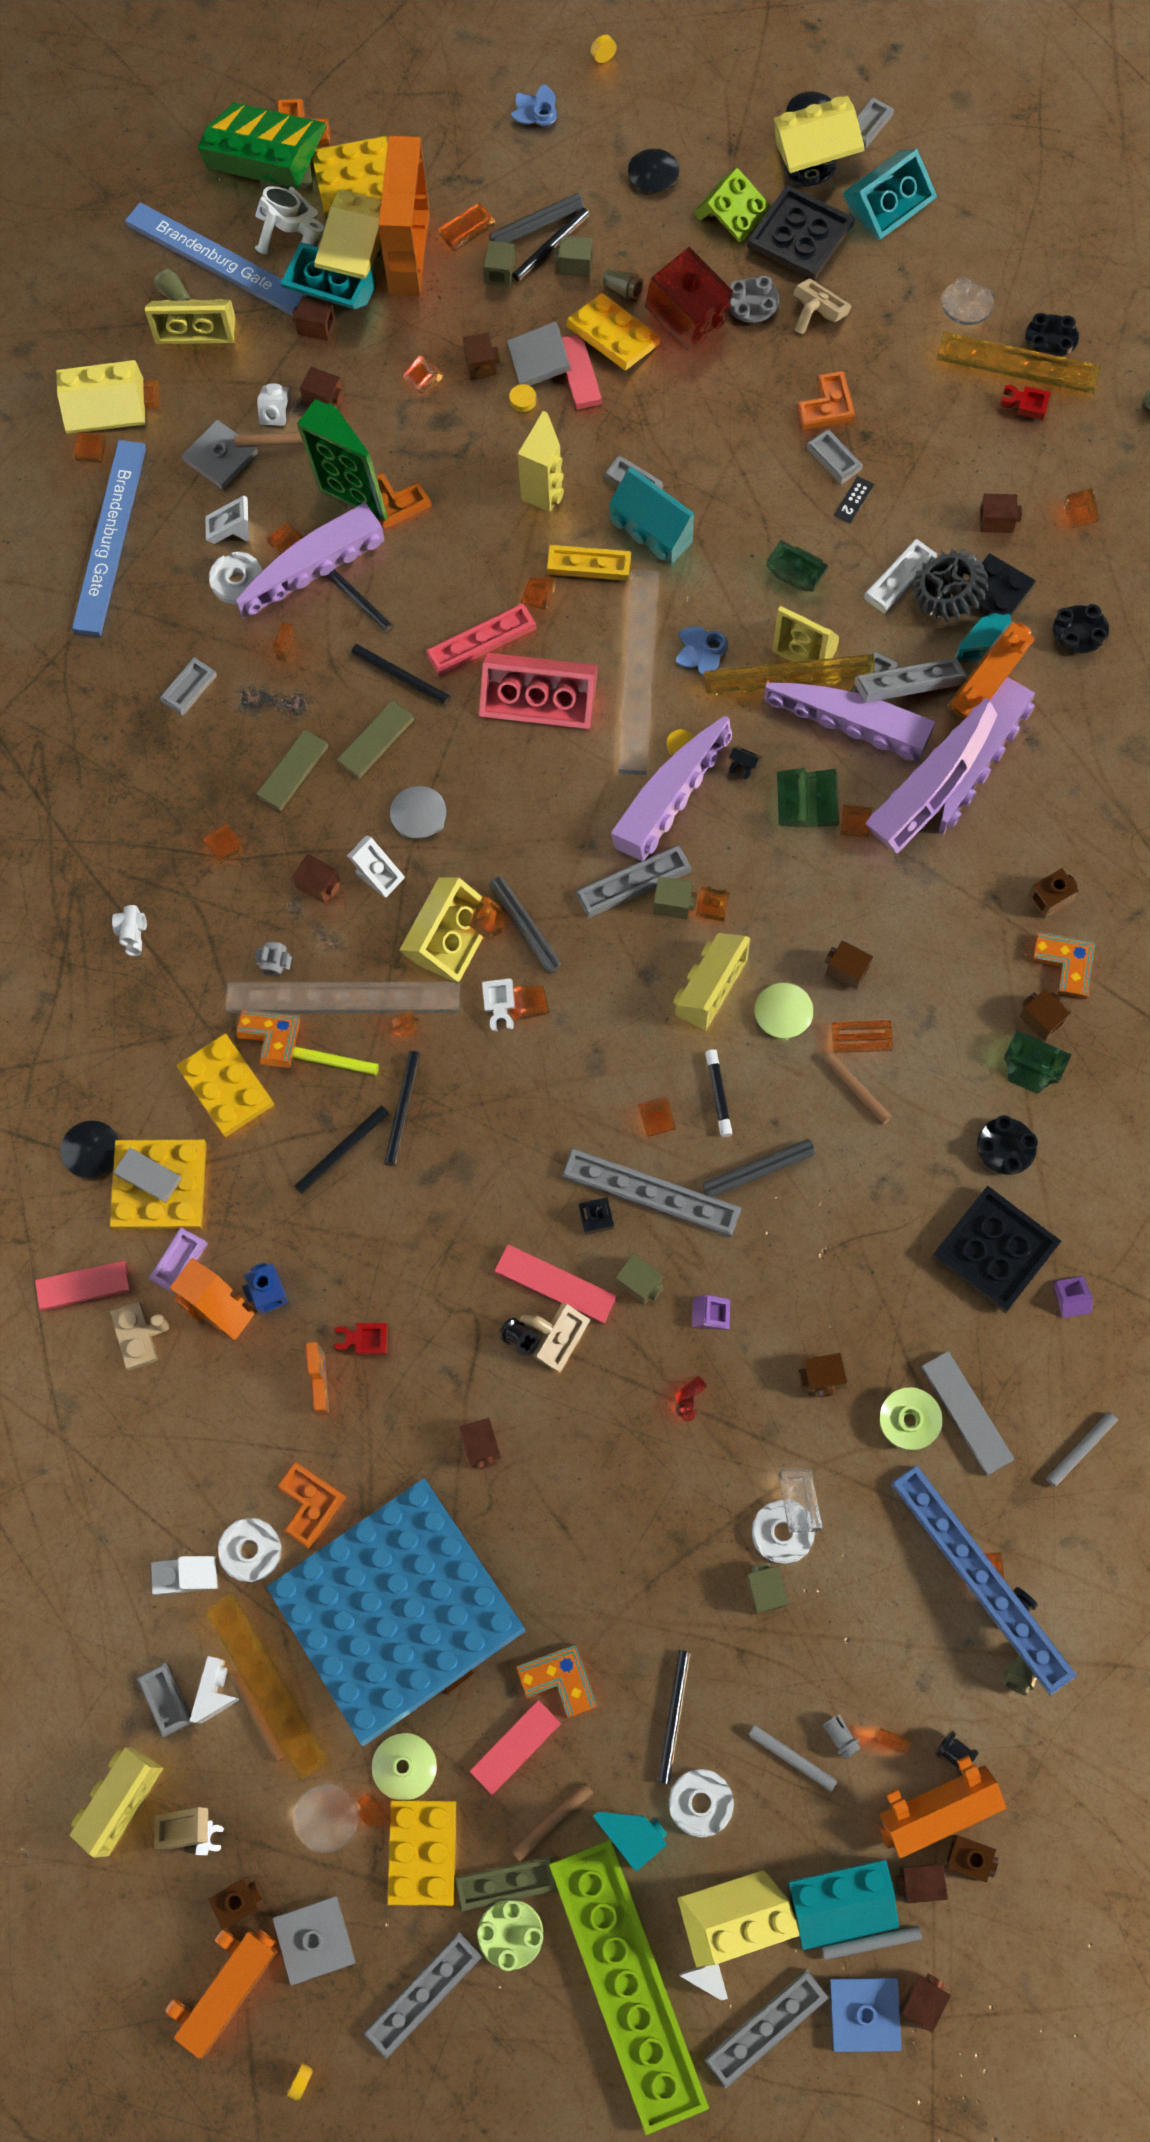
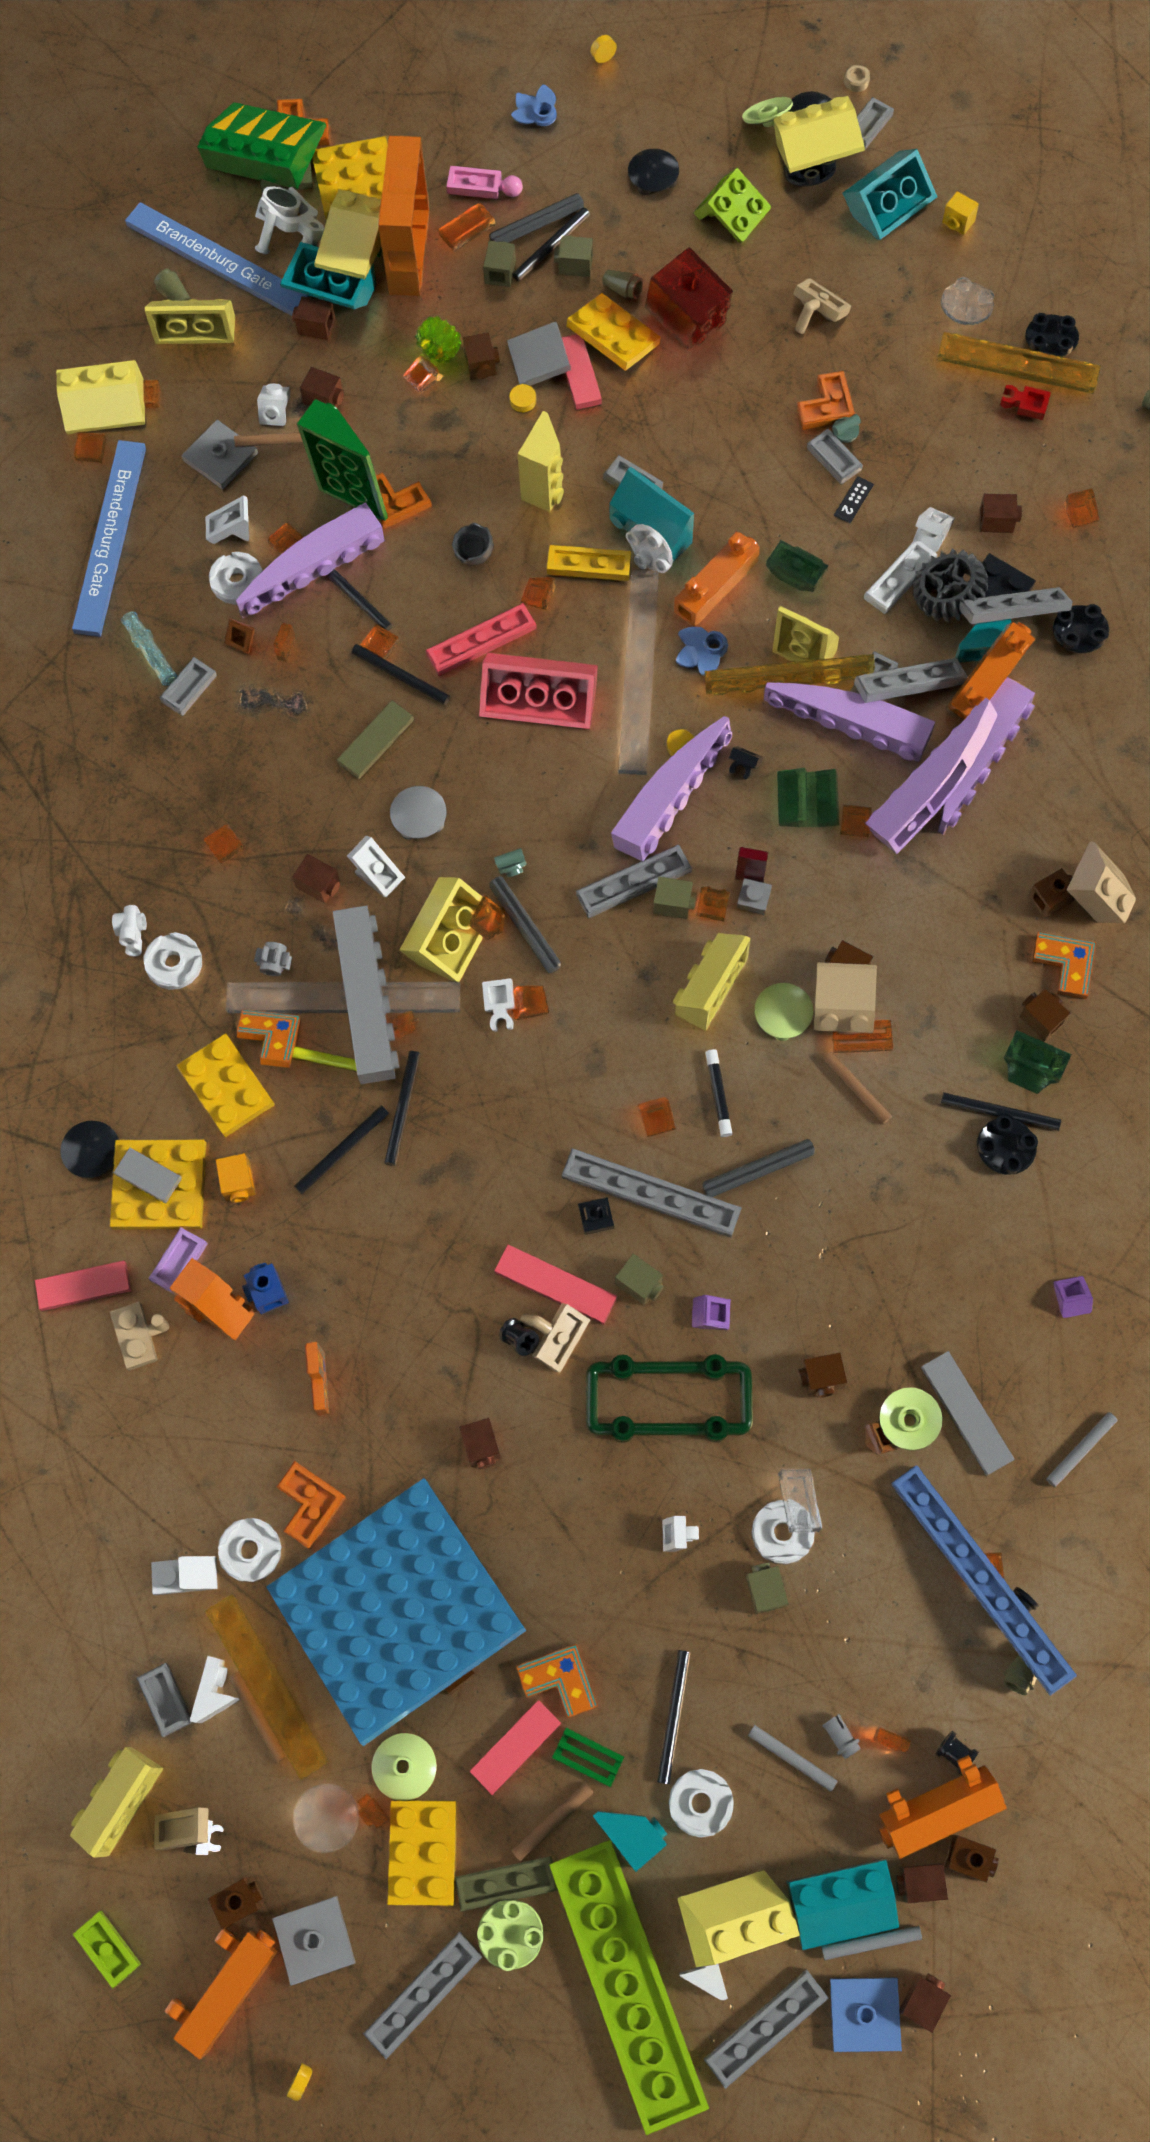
(107, 1949): none -> lime plate
(143, 639): none -> clear light blue pin
(184, 972): none -> white tile
(235, 1178): none -> light orange brick
(239, 635): none -> dark orange slope
(292, 770): olive tile -> none
(364, 994): none -> light grey brick
(367, 1339): red plate -> none
(380, 641): none -> clear orange tile
(438, 339): none -> clear neon green gear
(473, 544): none -> dark grey hair
(481, 183): none -> bright pink plate
(511, 862): none -> sand green plate
(564, 1745): none -> green tile
(649, 548): none -> white dish
(677, 1534): none -> white tile
(685, 1398): clear red arm -> none
(713, 1367): none -> dark green bar
(716, 578): none -> orange brick
(751, 864): none -> dark red tile
(754, 299): light grey dish -> none
(754, 896): none -> light grey plate
(767, 110): none -> yellowish green dish
(800, 232): black plate -> none
(845, 997): none -> tan slope
(847, 428): none -> sand green plate
(857, 78): none -> tan tile
(876, 1439): none -> dark orange slope
(933, 528): none -> white slope
(960, 213): none -> yellow plate
(996, 1249): black plate -> none
(998, 1110): none -> black bar
(1015, 605): none -> light grey tile
(1101, 887): none -> tan slope

